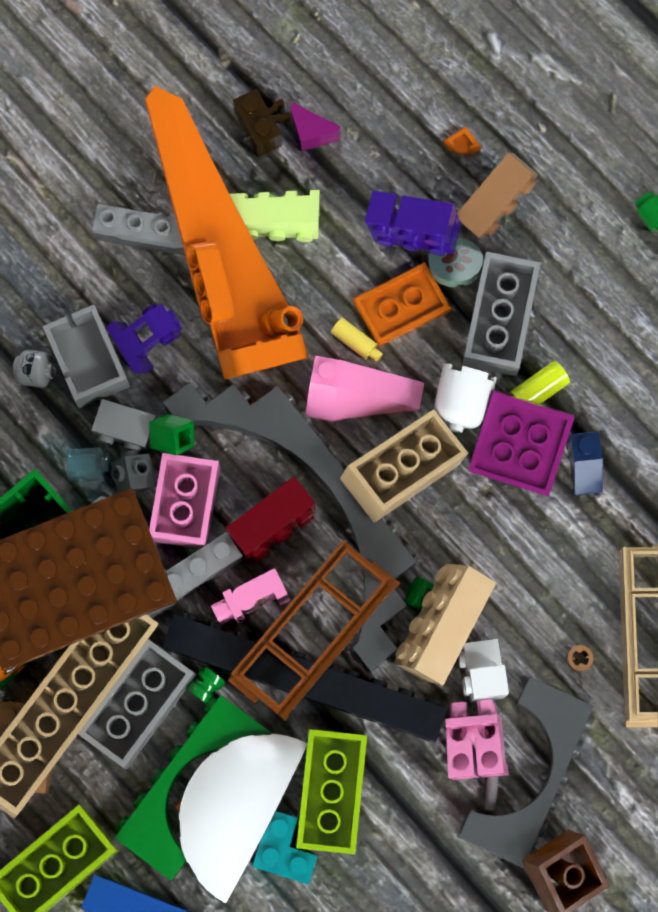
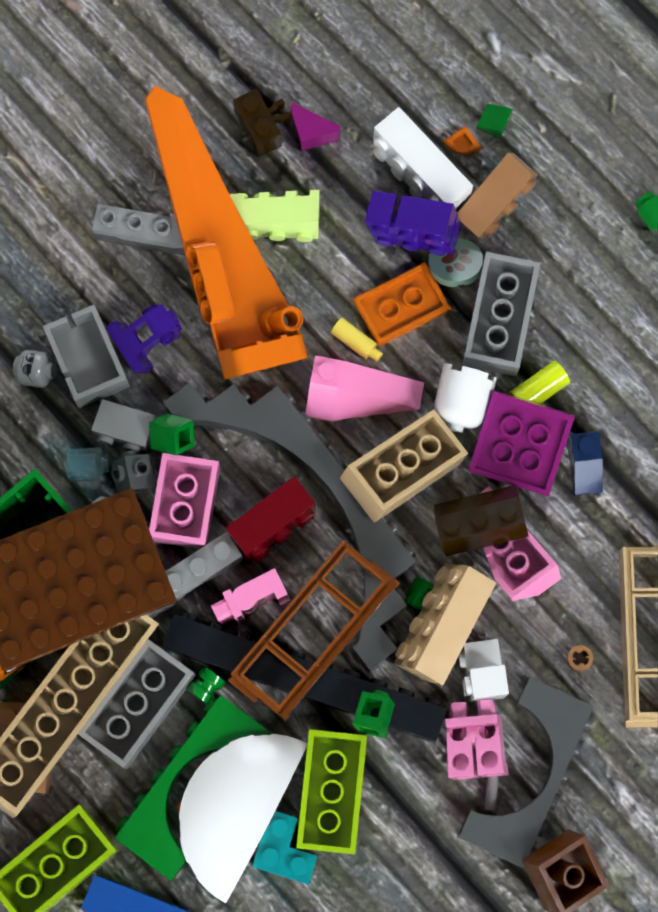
(367, 706): none -> green brick
(419, 161): none -> white brick
(480, 520): none -> dark brown slope
(494, 120): none -> green slope
(522, 566): none -> bright pink wedge

